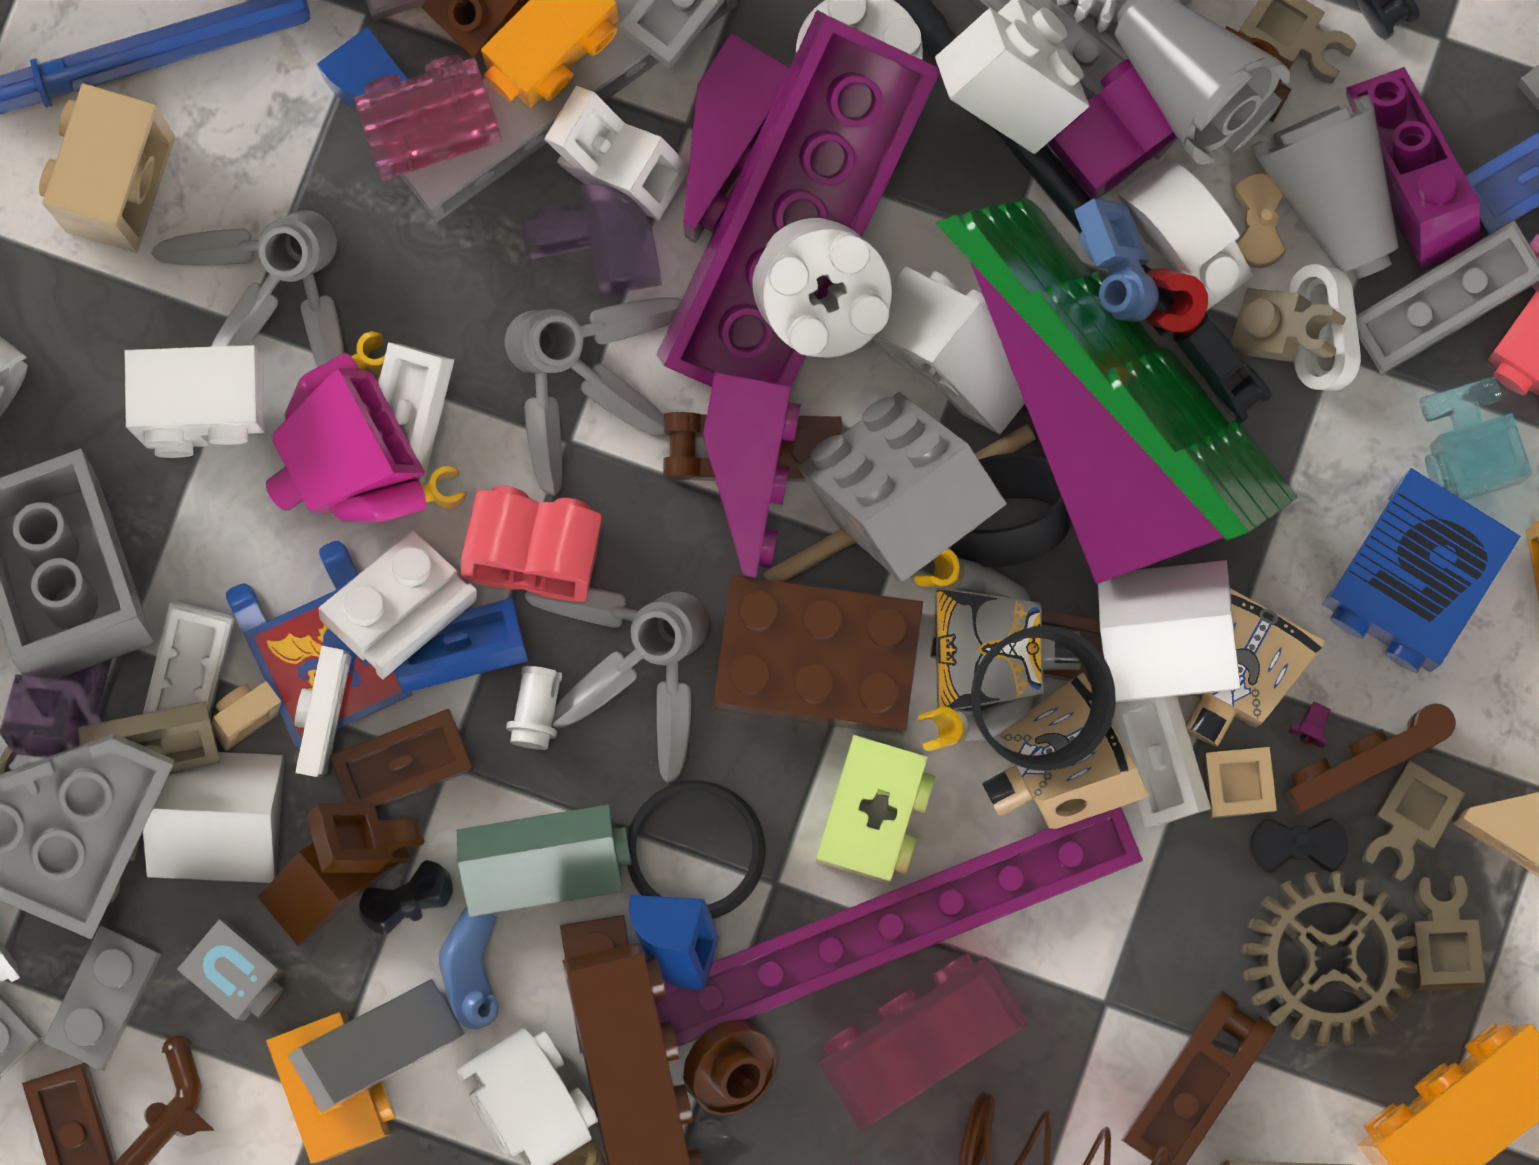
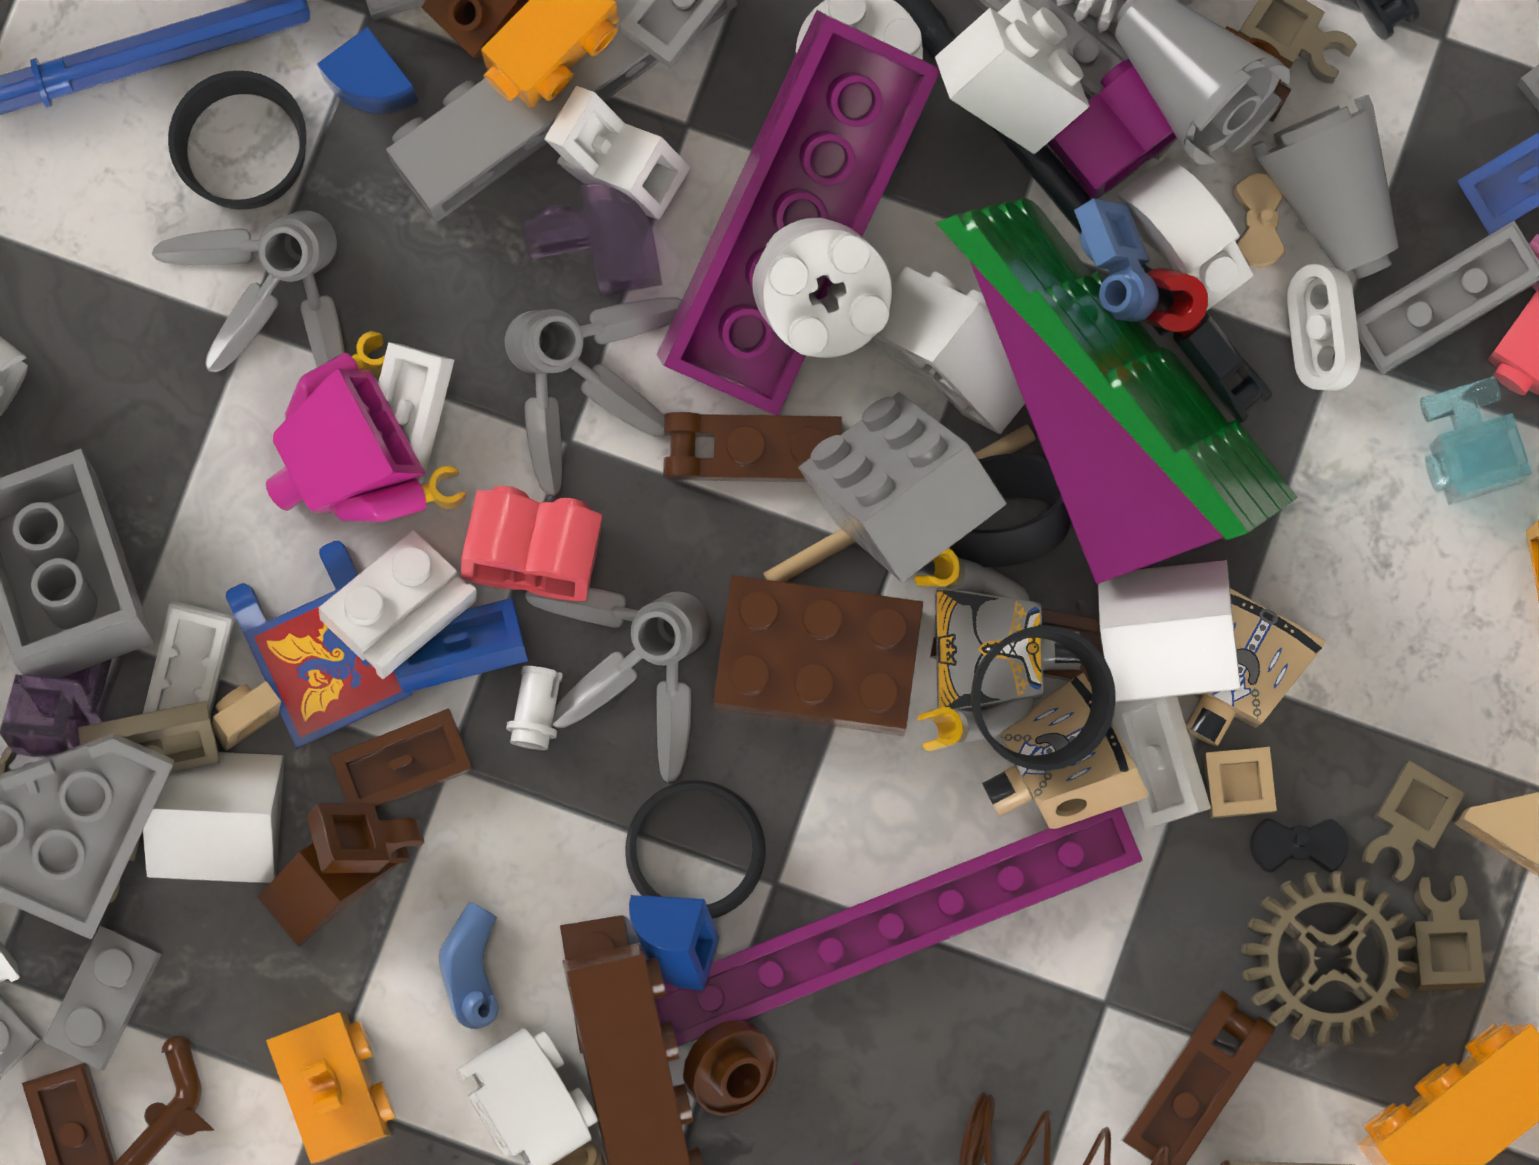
(107, 167): tan brick -> none
(193, 397): white brick -> none
(217, 88): none -> black tyre
(234, 972): light grey brick -> none
(320, 711): white plate -> none
(376, 1045): light grey tile -> none
(386, 908): black piece -> none
(427, 116): clear pink brick -> none
(541, 860): sand green brick -> none
(727, 120): magenta slope -> none
(743, 446): magenta slope -> none
(869, 771): yellowish green brick -> none
(920, 1040): clear pink brick -> none
(1278, 322): dark tan plate -> none
(1312, 725): magenta piece -> none
(1370, 757): reddish brown plate -> none
(1420, 573): blue panel -> none
(1424, 180): magenta slope -> none

